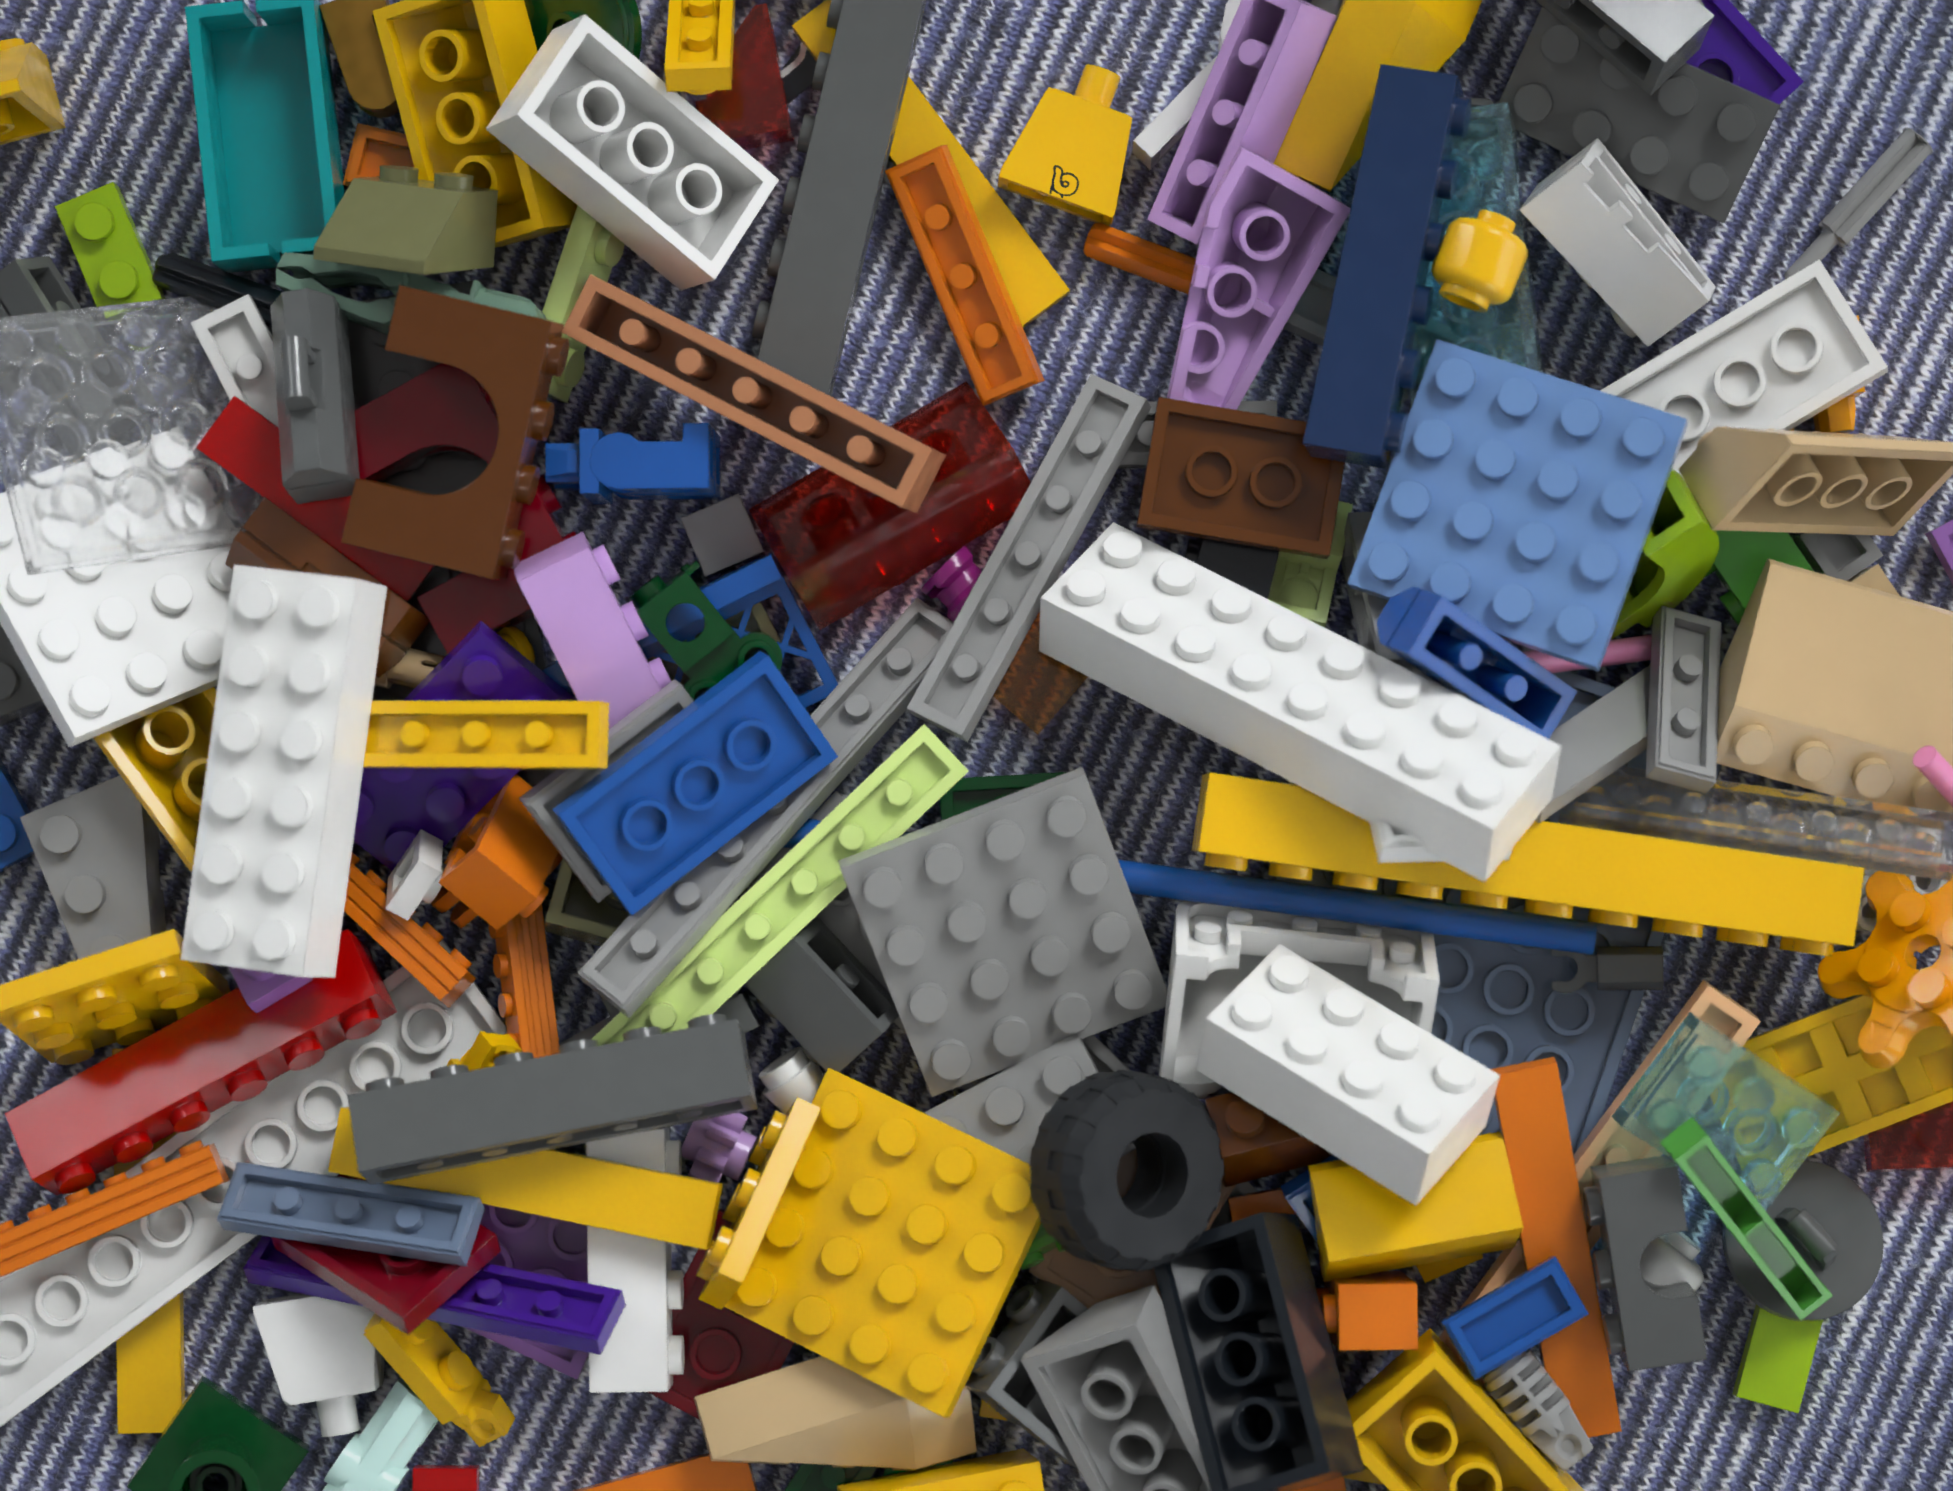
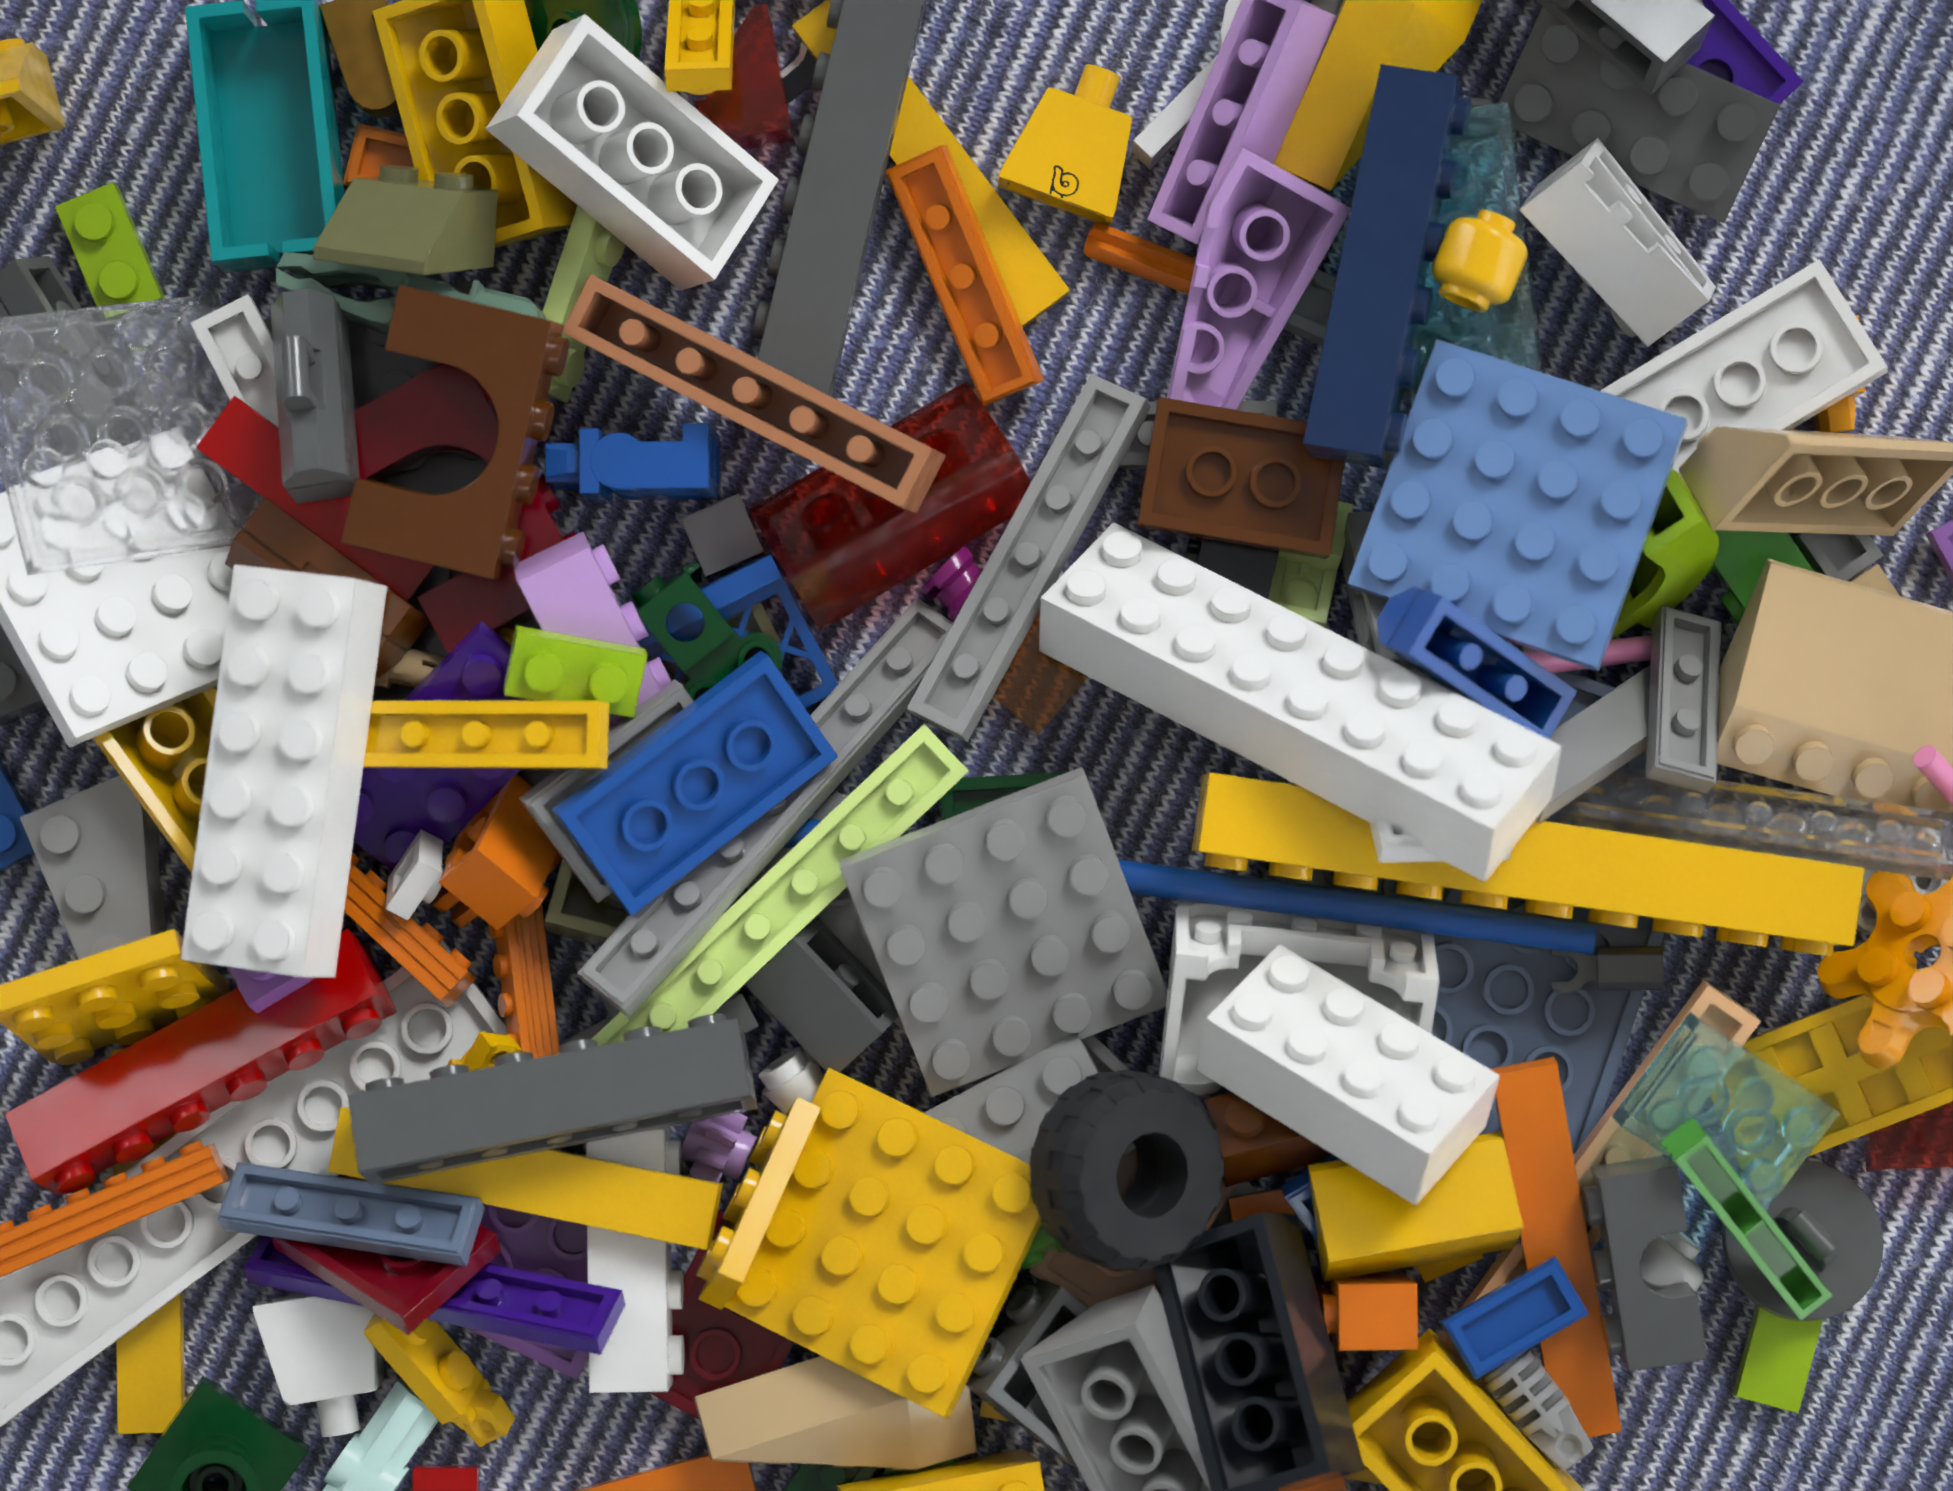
(210, 284): black axle -> none
(574, 669): none -> lime plate
(1866, 197): light grey axle -> none

